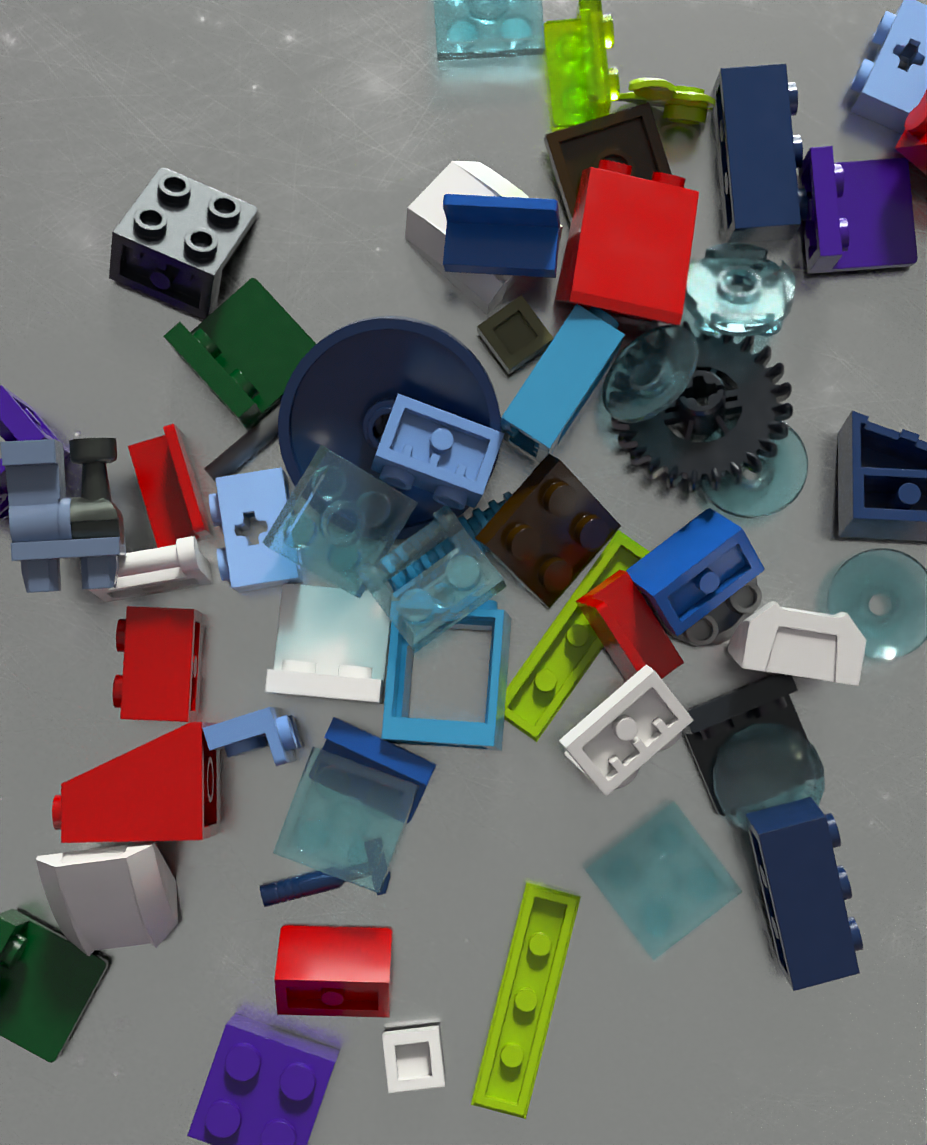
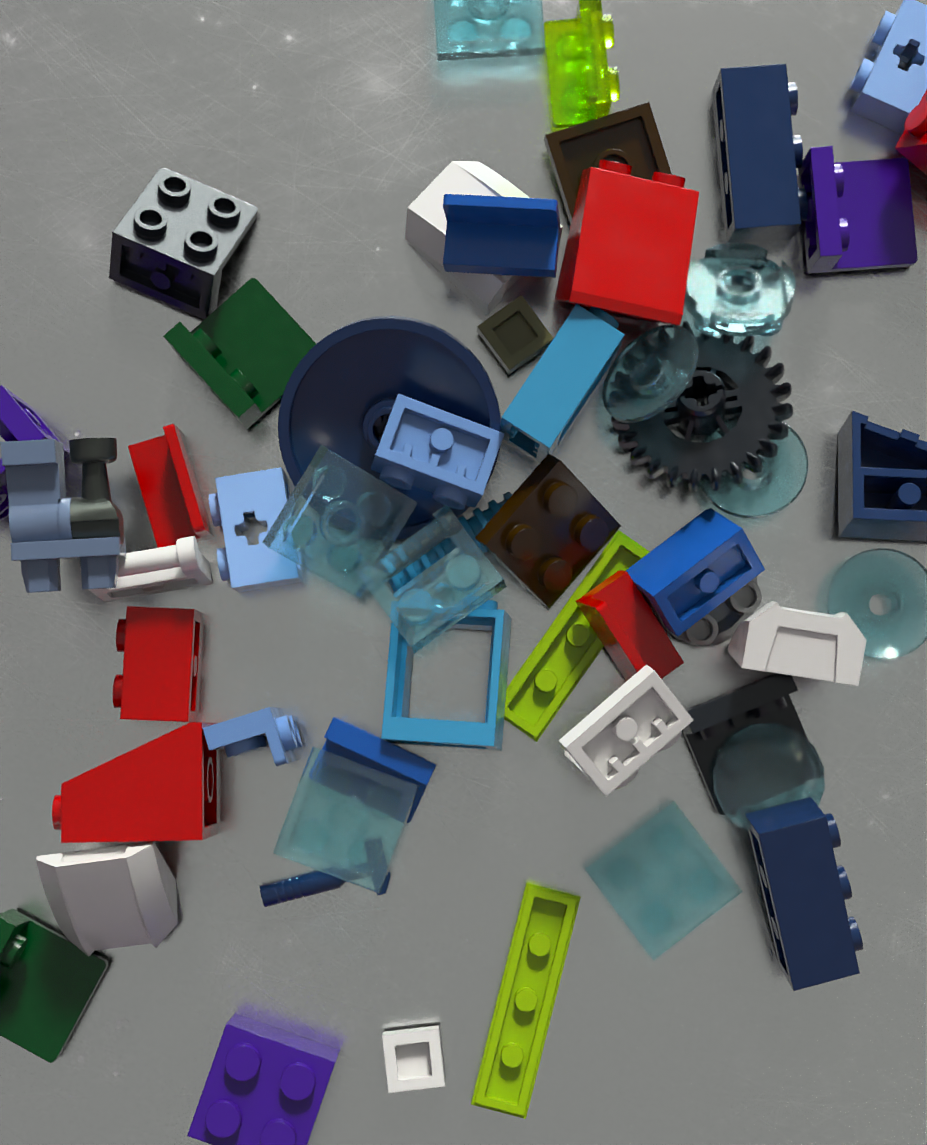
(245, 446): dark grey piece -> none
(329, 645): white bracket -> none
(333, 971): red panel -> none
(680, 103): lime plate -> none

